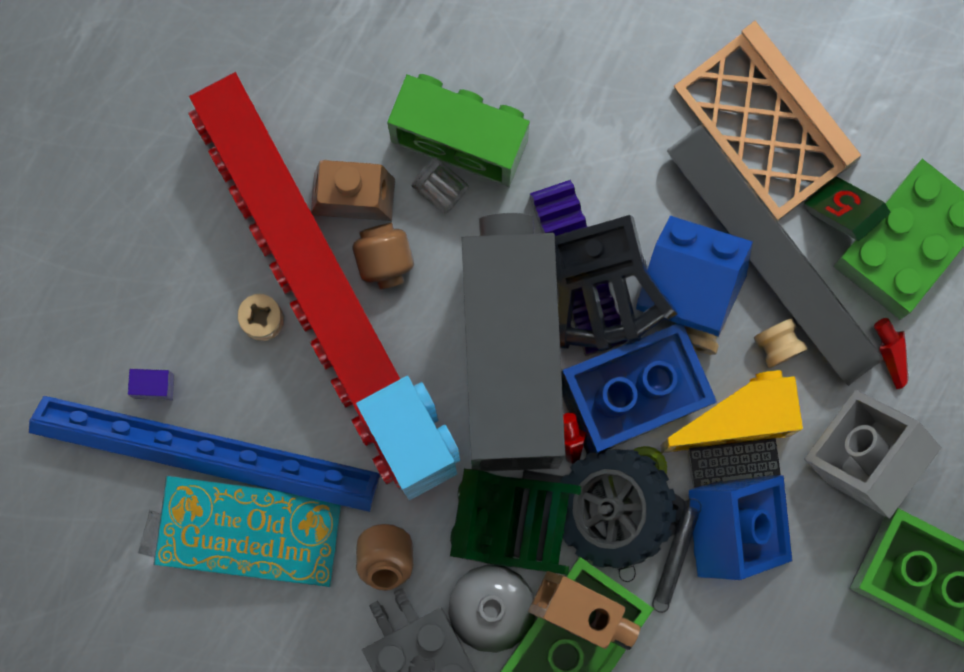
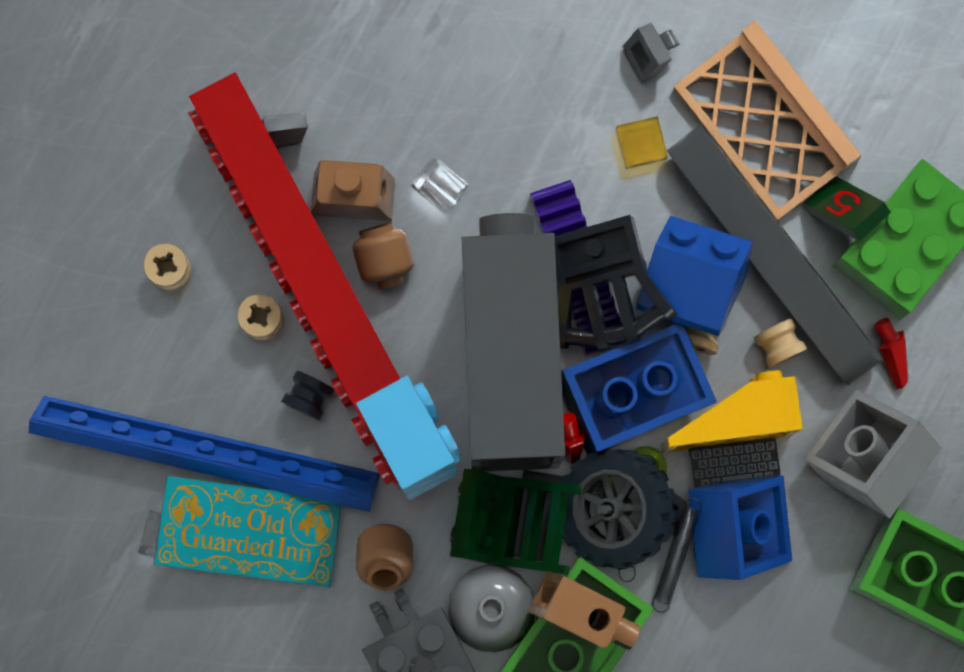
(151, 384): dark purple piece -> none
(175, 272): none -> tan wheel
(286, 128): none -> dark grey tile
(308, 395): none -> black wheel
(458, 128): bright green brick -> none
(641, 142): none -> clear yellow tile
(649, 50): none -> dark grey tile

